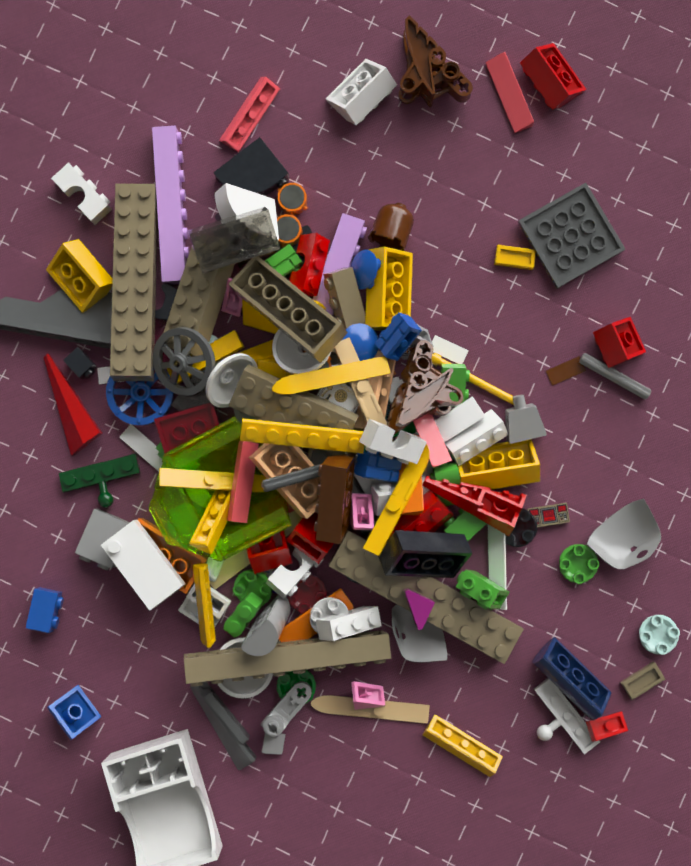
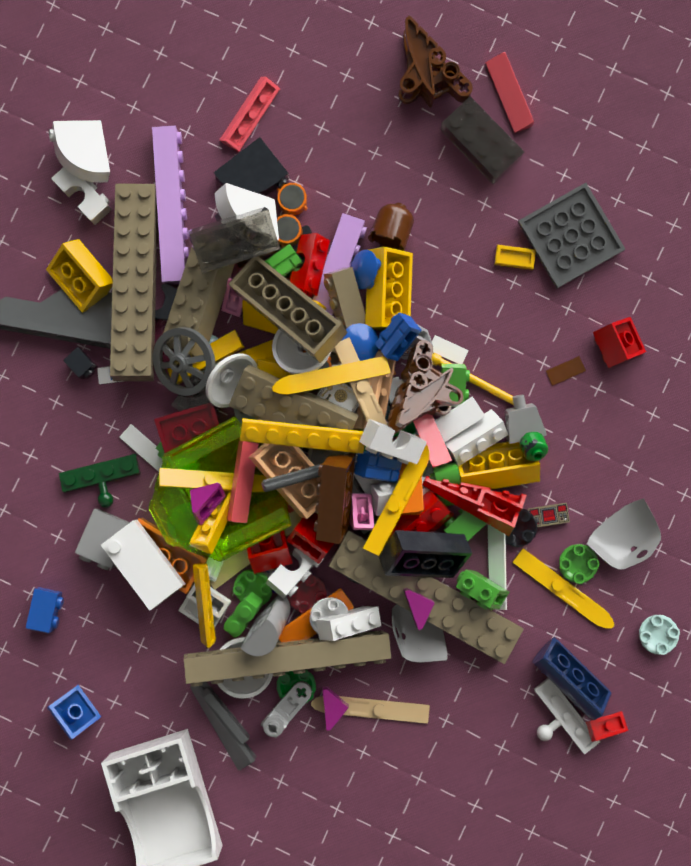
(76, 421): red wedge -> none
(81, 149): none -> white brick
(134, 392): blue wheel -> none
(205, 500): none -> magenta slope
(273, 745): light grey slope -> none
(333, 706): none -> magenta slope
(361, 91): white slope -> none
(367, 695): bright pink slope -> none
(462, 746): yellow slope -> none
(481, 140): none -> clear smoke brick
(533, 446): none -> green head
(552, 75): red slope -> none
(563, 589): none -> yellow piece
(615, 376): light grey axle -> none
(642, 680): dark tan tile -> none

